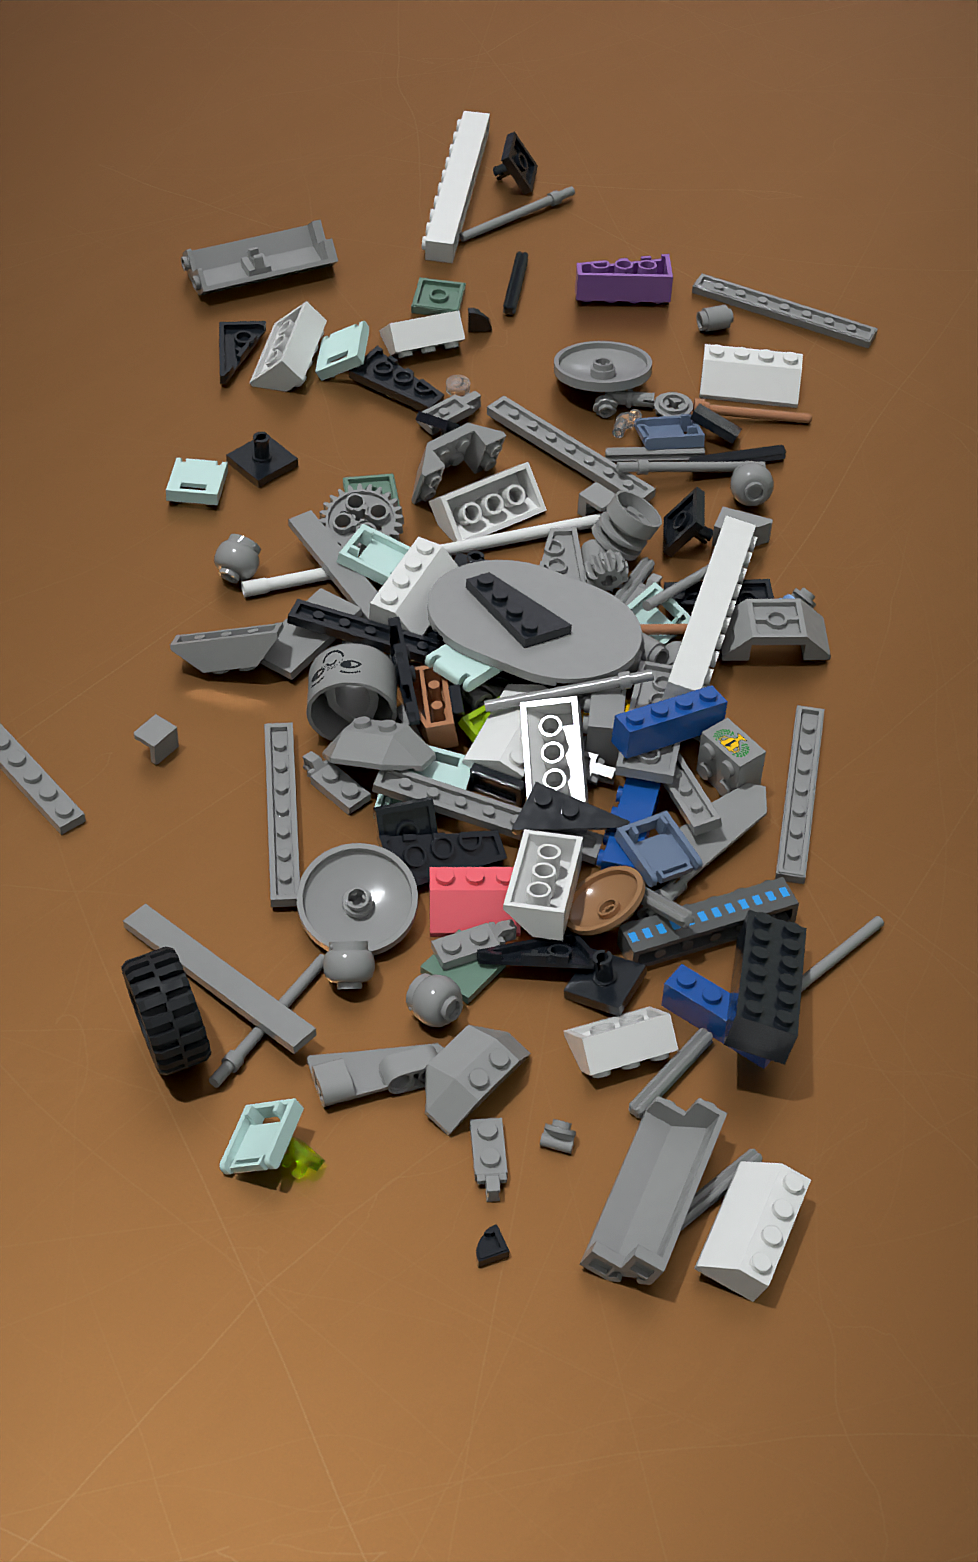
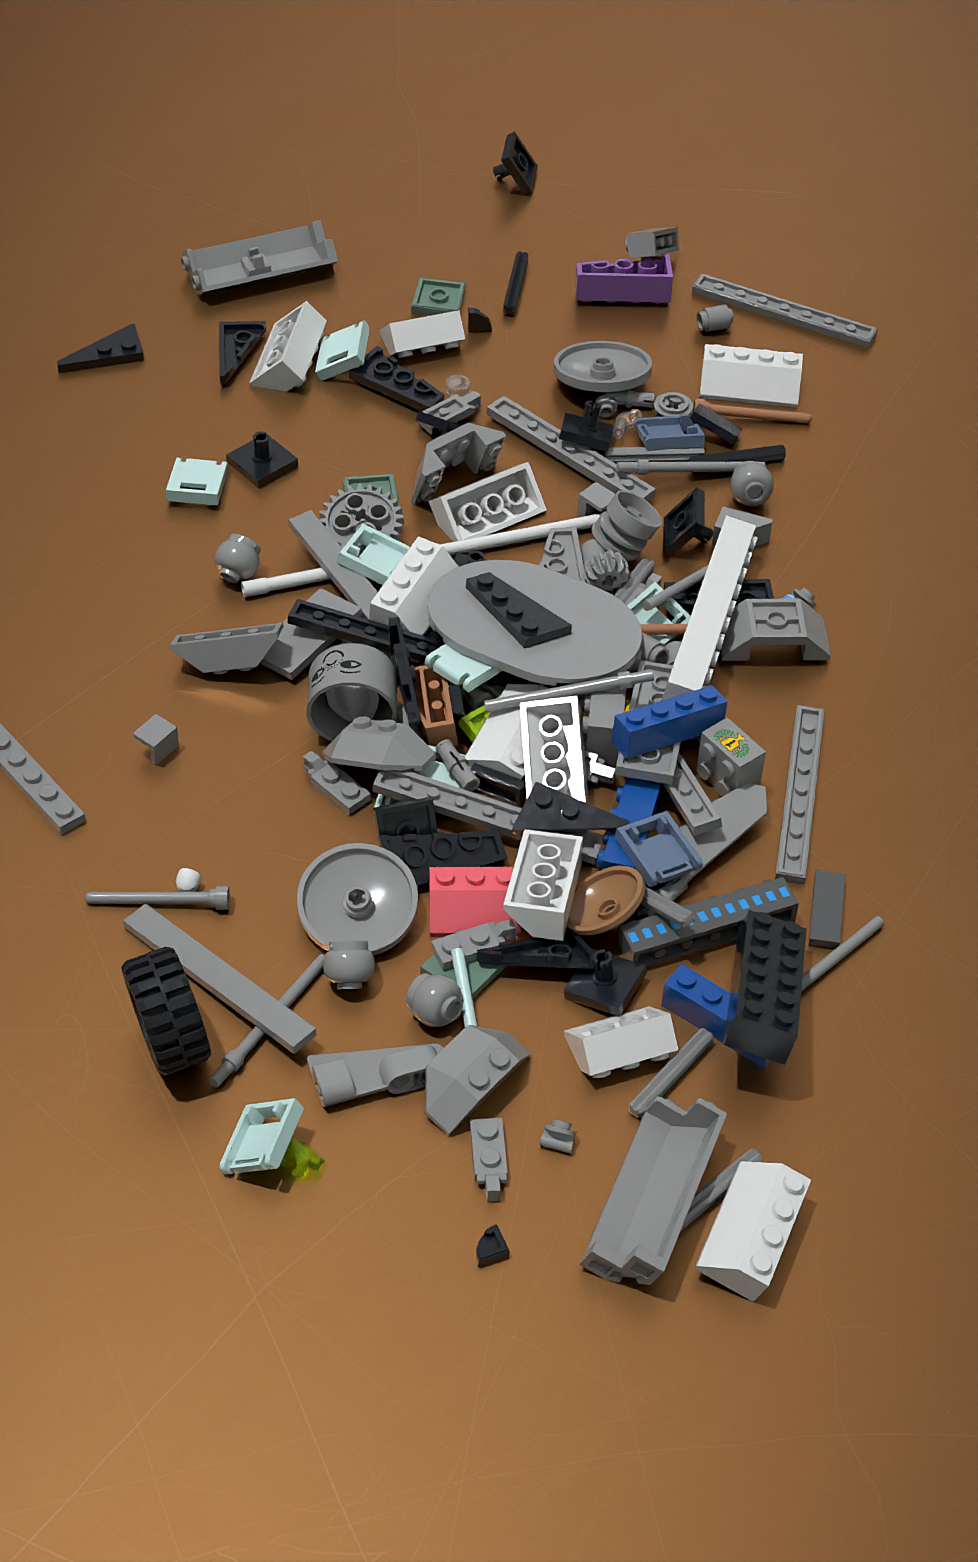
(113, 349): none -> black wing
(187, 880): none -> white hinge
(216, 897): none -> light grey piece
(282, 814): light grey plate -> none
(456, 187): white brick -> none
(457, 765): none -> light grey pin
(463, 982): none -> light aqua bar
(553, 198): light grey bar -> none
(587, 429): none -> black tile
(652, 242): none -> light grey brick
(827, 909): none -> dark grey tile

